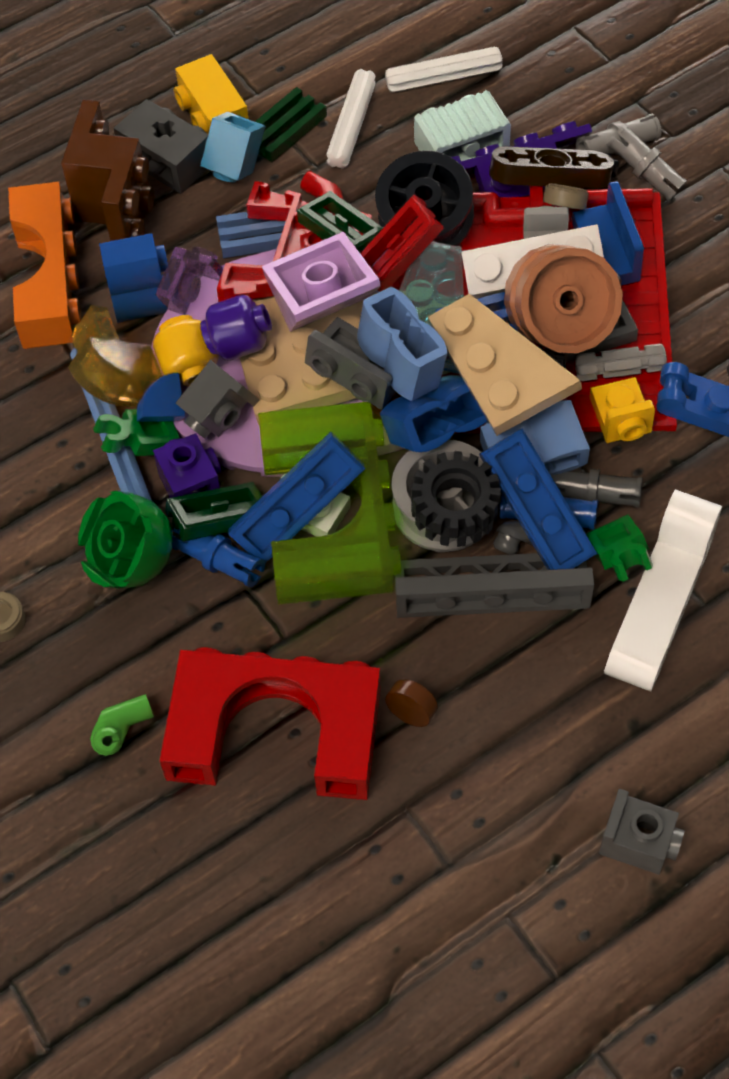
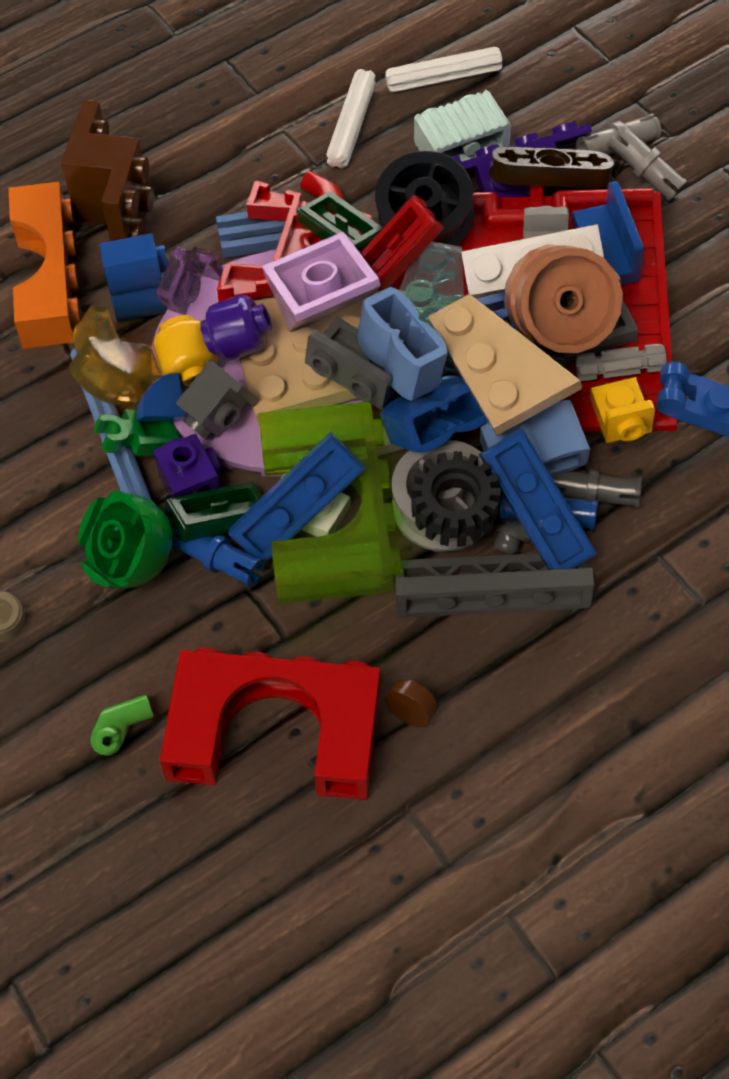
(168, 143): dark grey brick -> none
(206, 92): yellow brick -> none
(232, 146): dark azure brick -> none
(279, 121): dark green tile -> none
(566, 196): dark tan tile -> none
(620, 546): green plate -> none
(629, 845): dark grey brick -> none
(663, 590): white beam -> none

